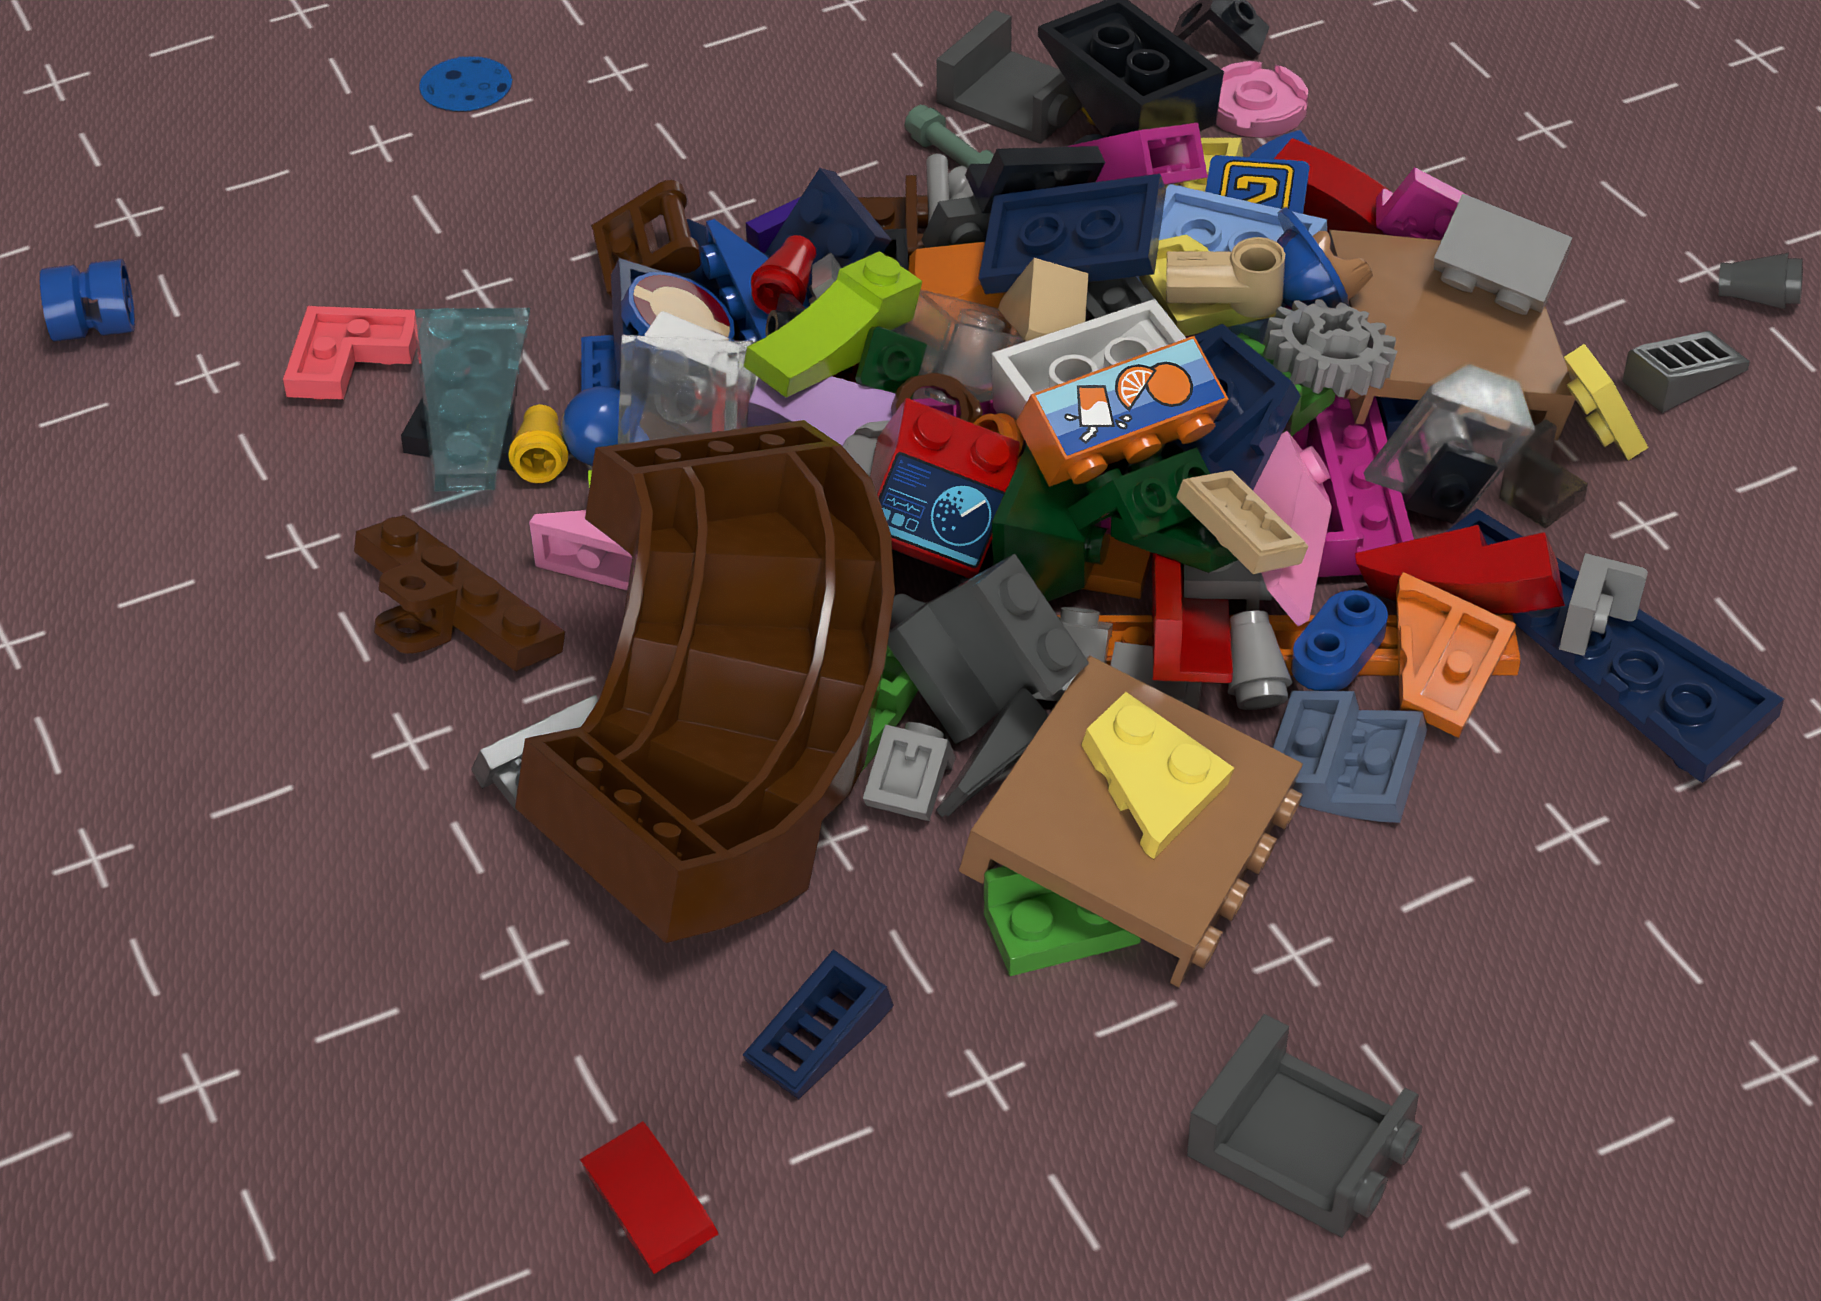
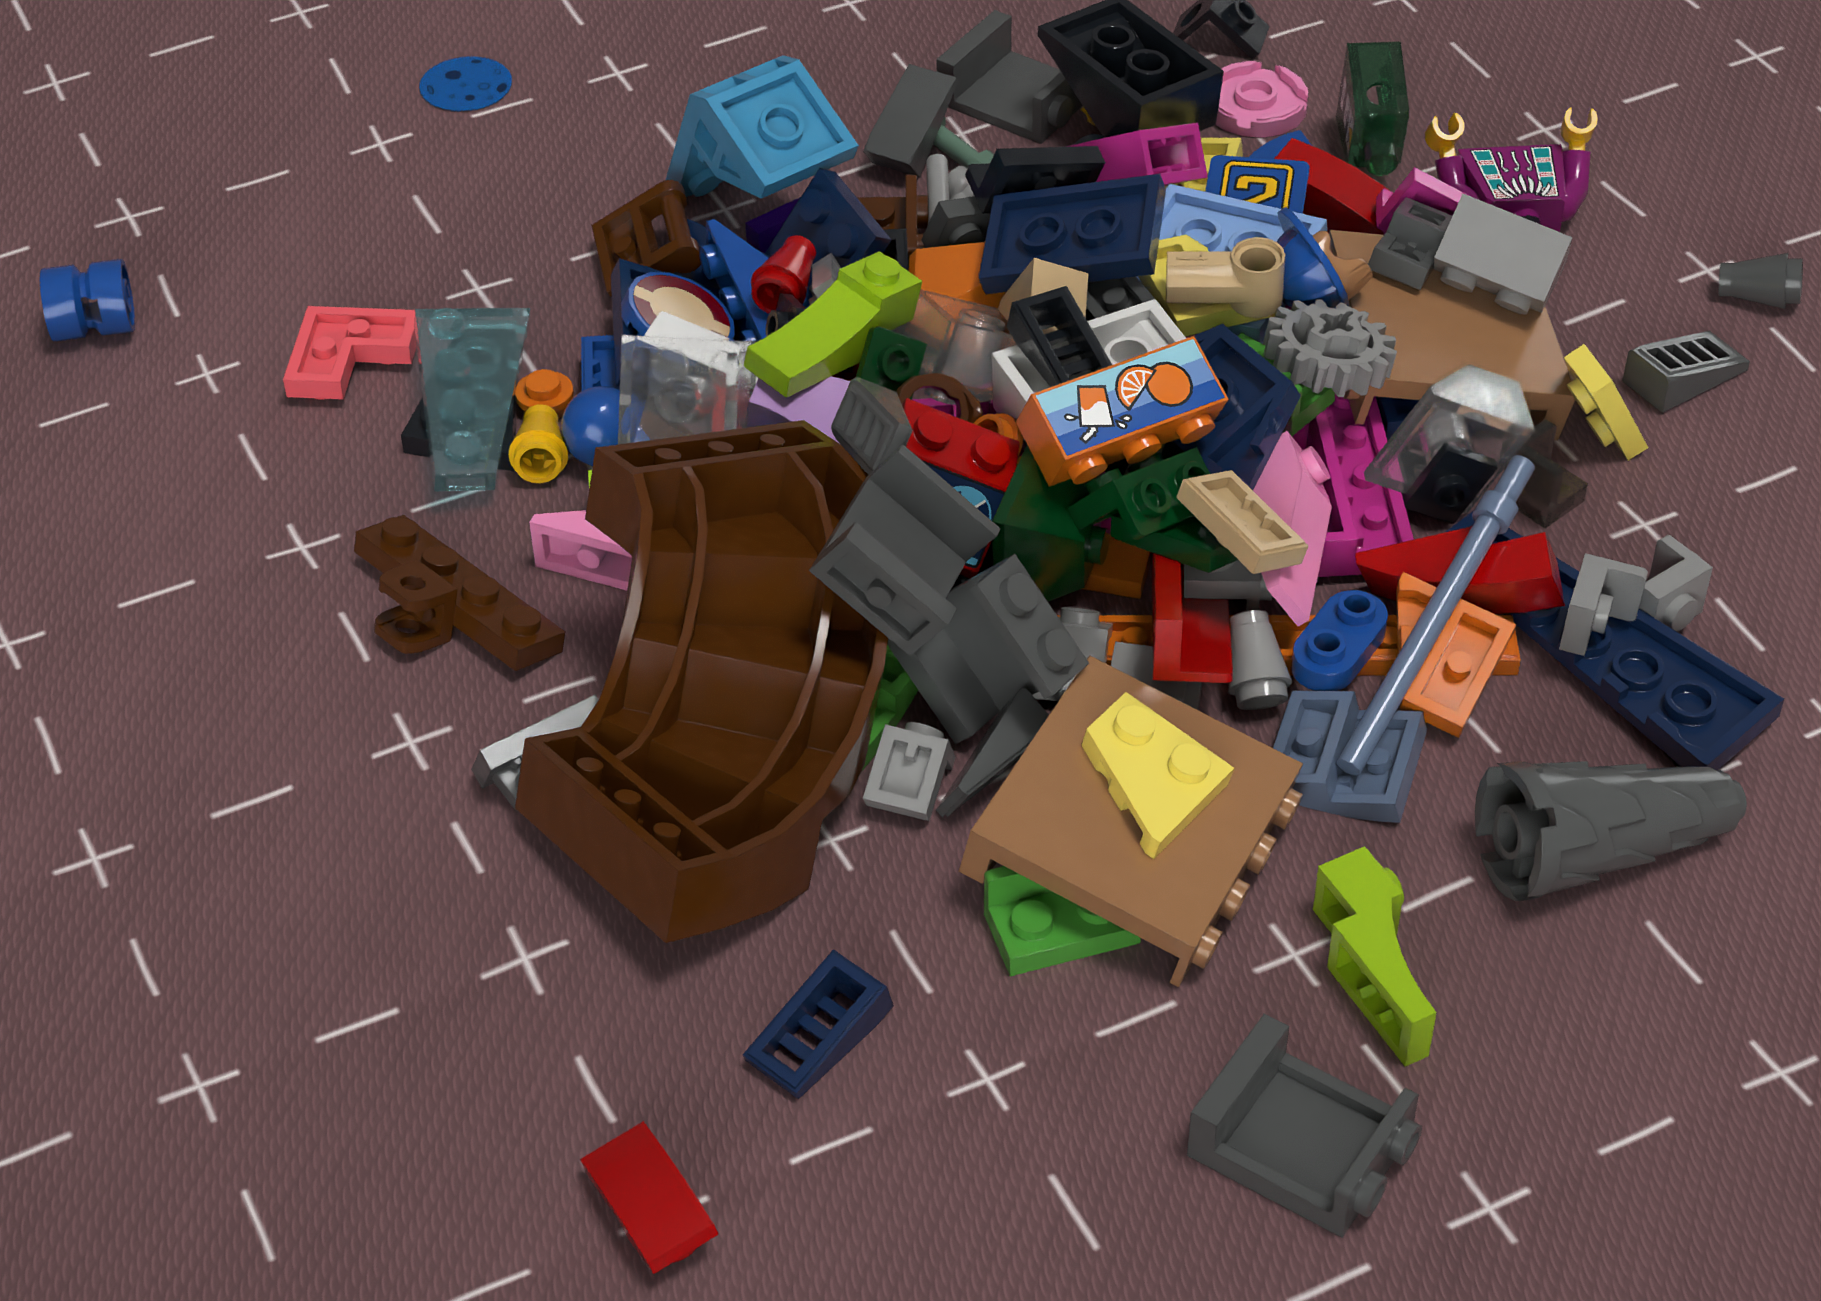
(544, 388): none -> orange plate
(759, 132): none -> dark azure bracket
(870, 423): none -> dark grey slope
(903, 549): none -> dark grey panel
(911, 120): none -> dark grey slope
(1056, 309): none -> black slope
(1362, 912): none -> lime slope
(1373, 132): none -> clear green torso
(1410, 243): none -> dark grey slope
(1491, 517): none -> sand blue bar
(1524, 180): none -> torso
(1575, 821): none -> dark grey cone
(1675, 584): none -> light grey bracket

